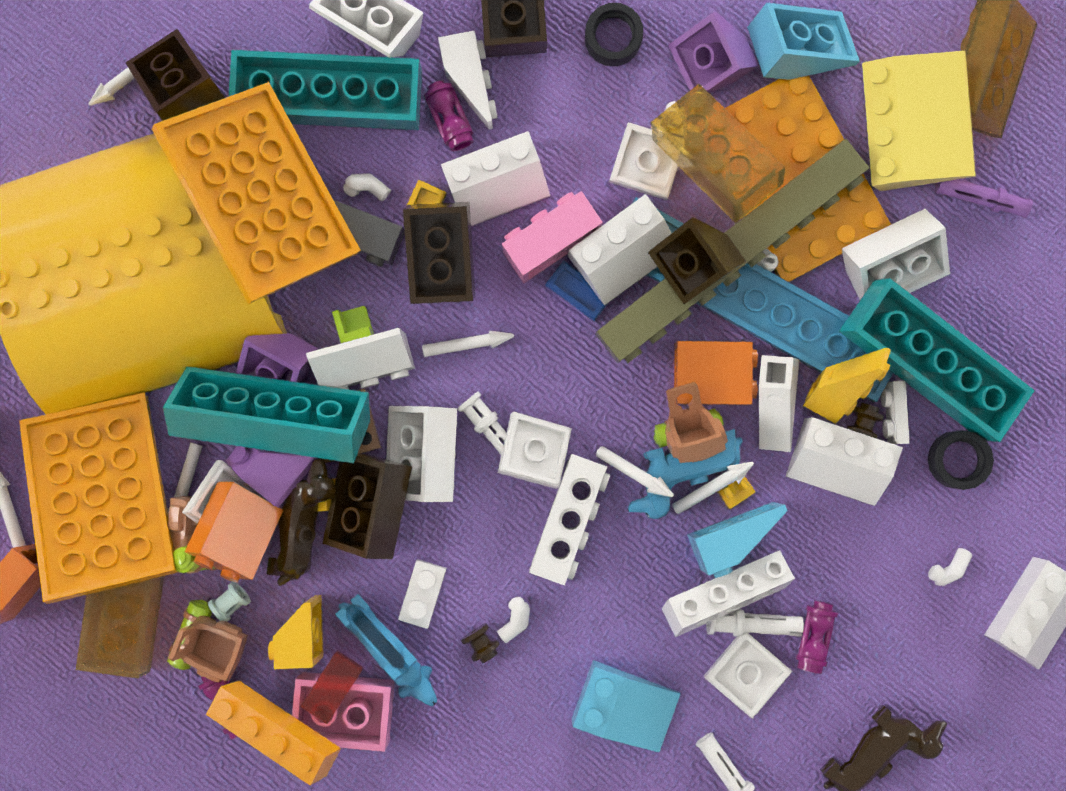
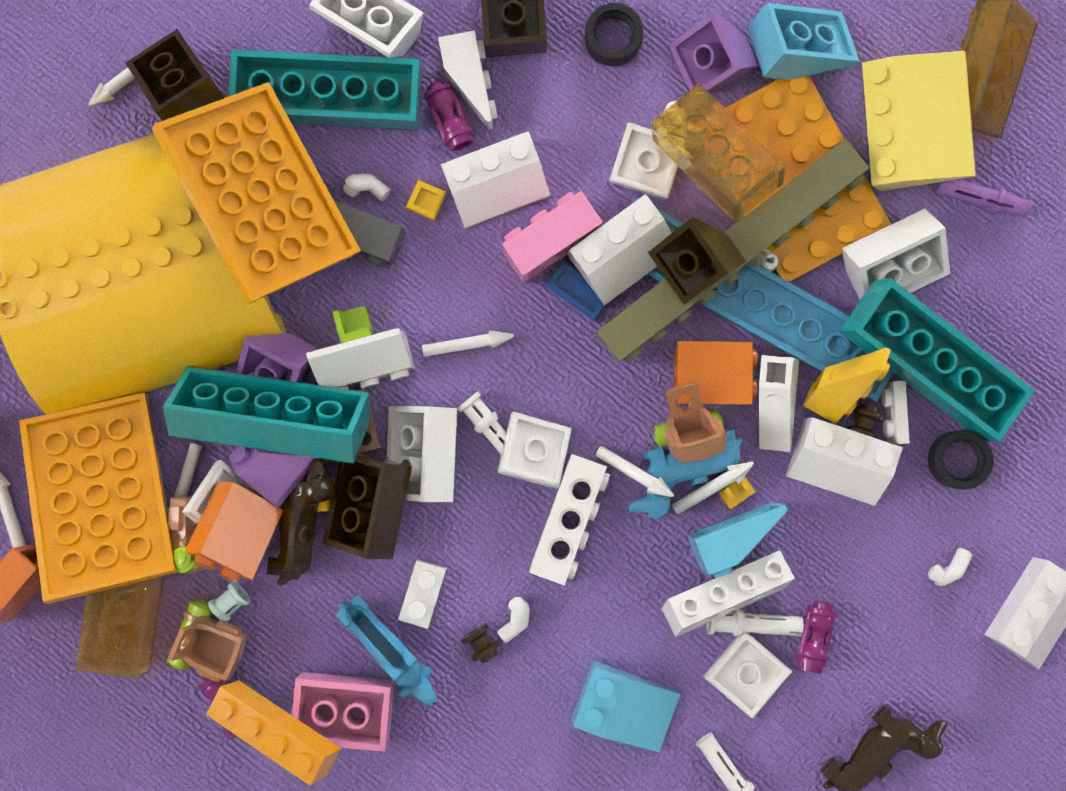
(300, 638): yellow slope -> none
(332, 687): clear red tile -> none
(439, 252): dark brown brick -> none

